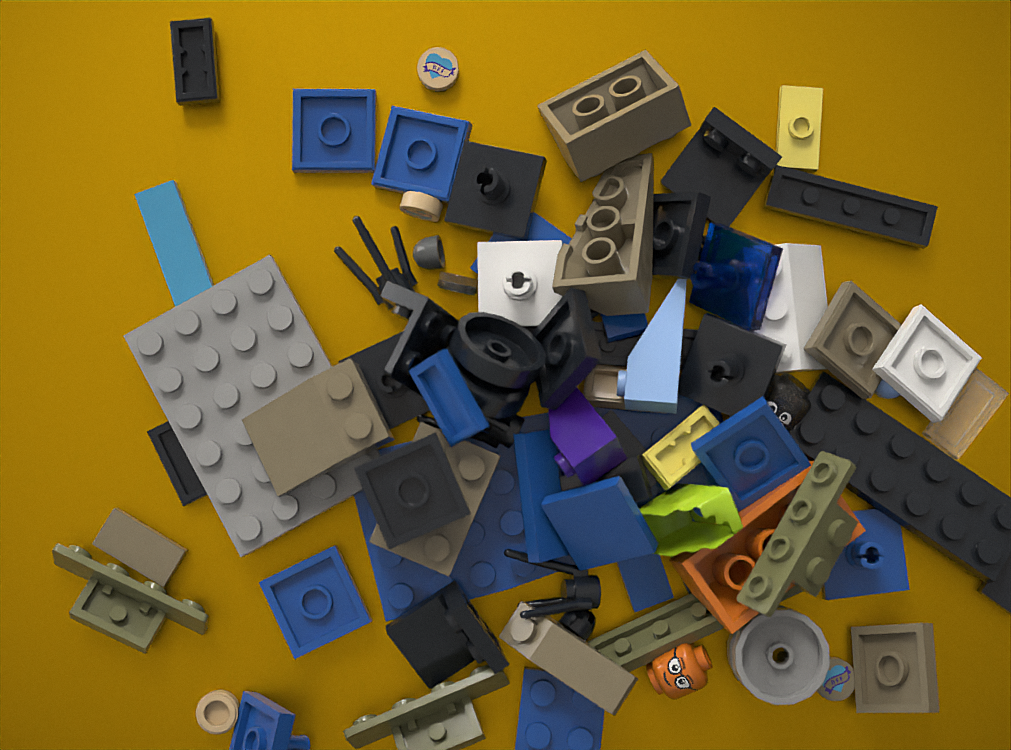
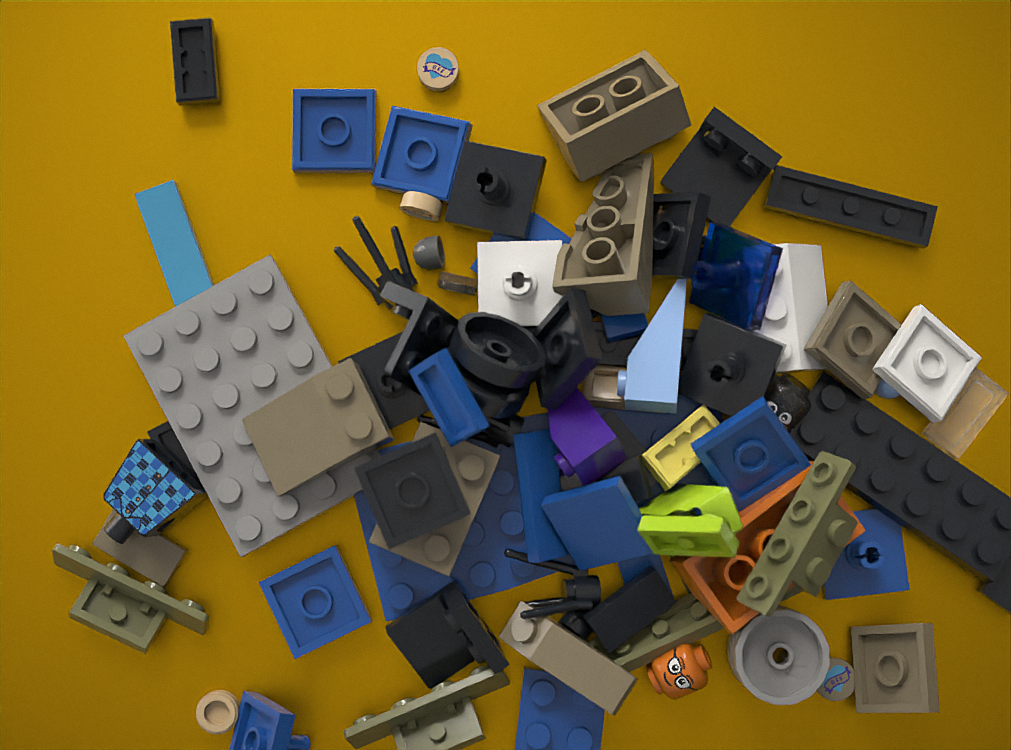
(149, 492): none -> torso
(629, 609): none -> black tile
(688, 535): none -> lime plate
(799, 127): light yellow plate -> none

